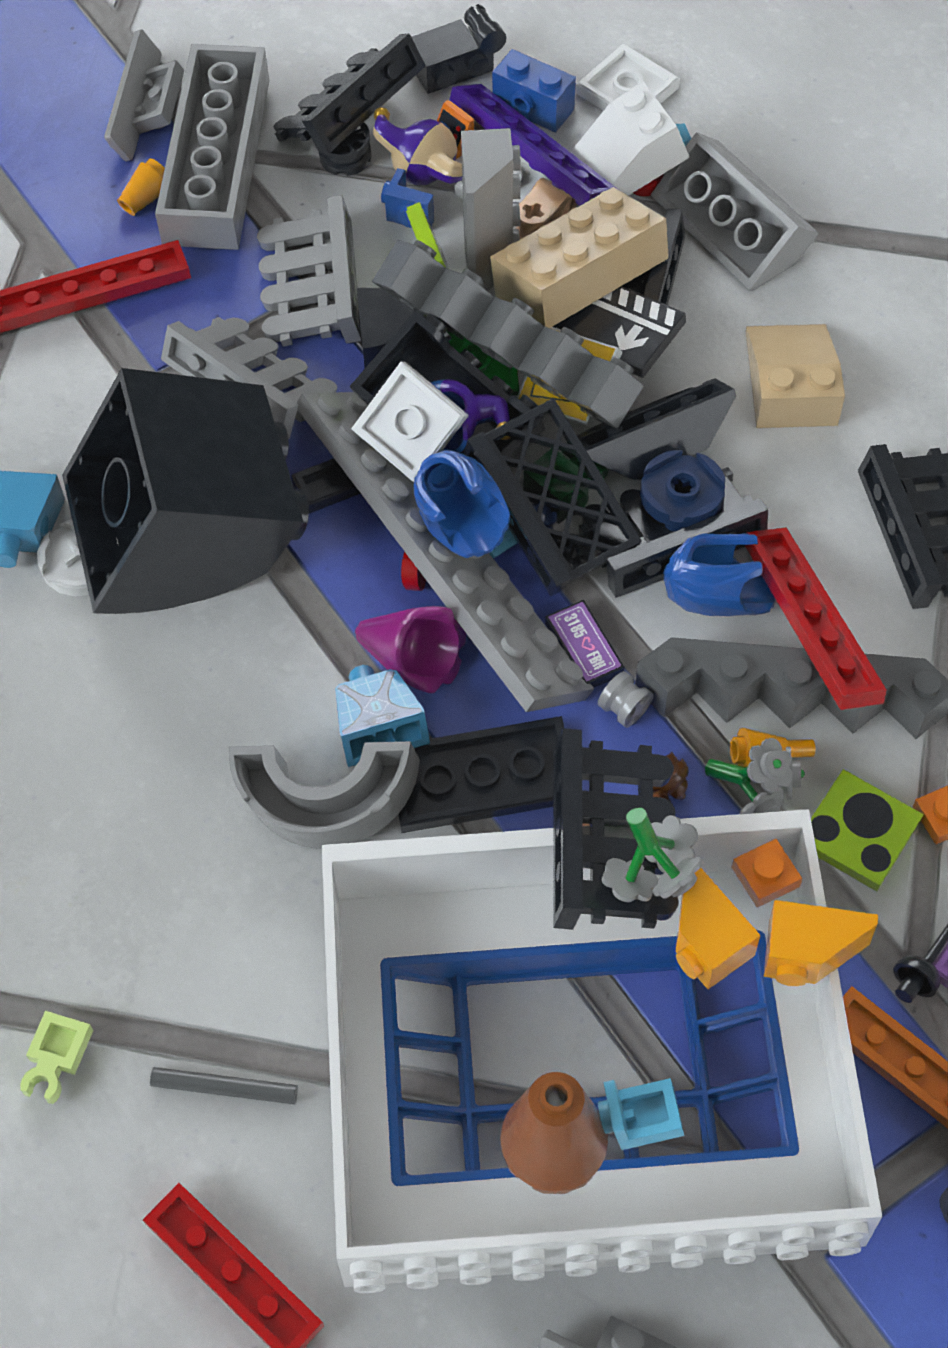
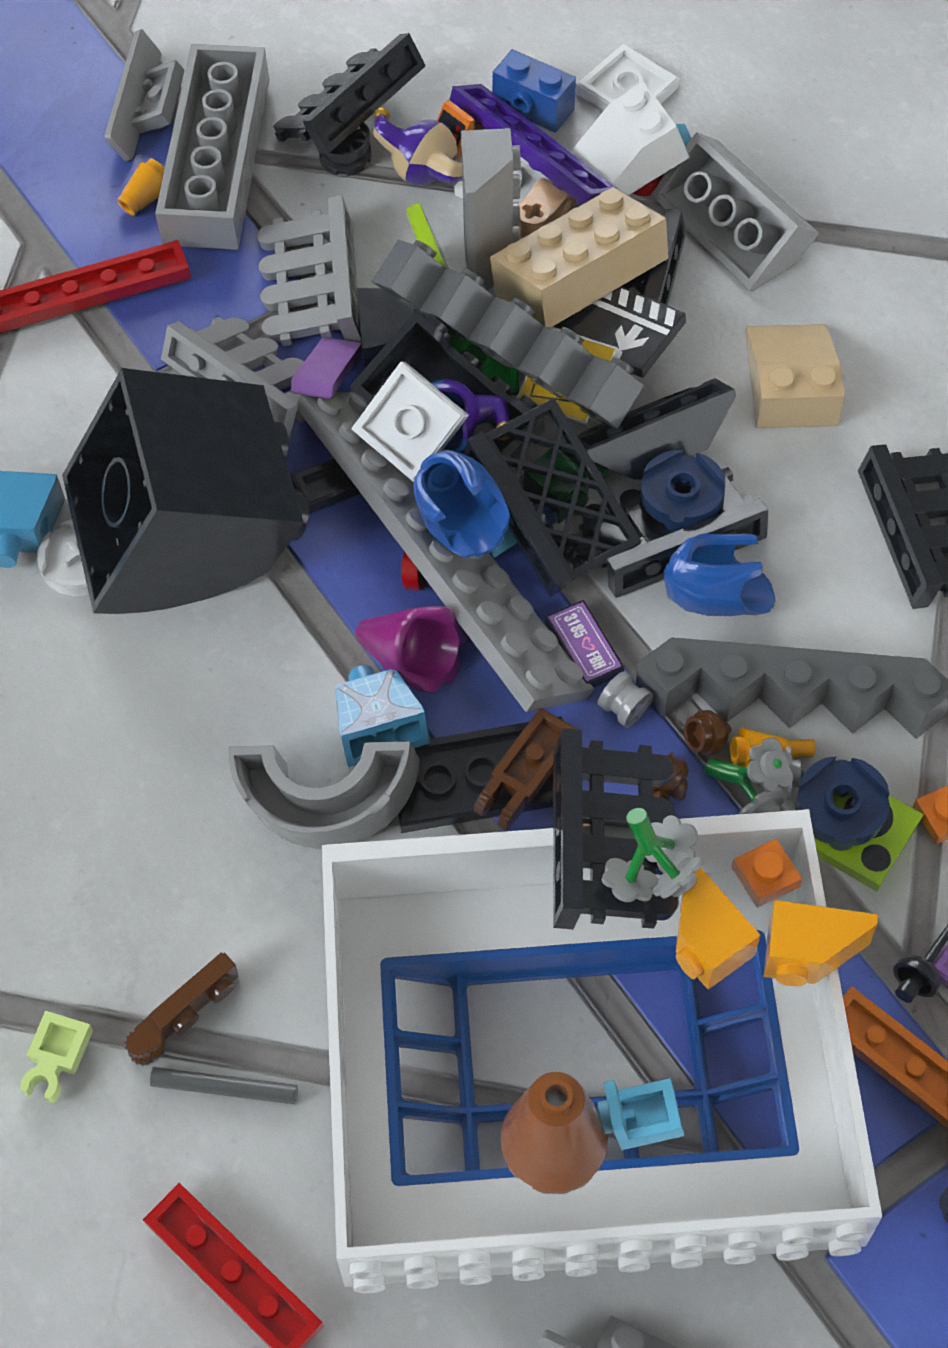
(180, 1009): none -> reddish brown hinge
(326, 368): none -> medium lavender tile
(399, 197): blue bracket -> none
(459, 52): black hinge -> none
(523, 768): none -> reddish brown hinge
(706, 732): none -> reddish brown plate
(816, 621): red plate -> none
(868, 808): none -> dark blue plate

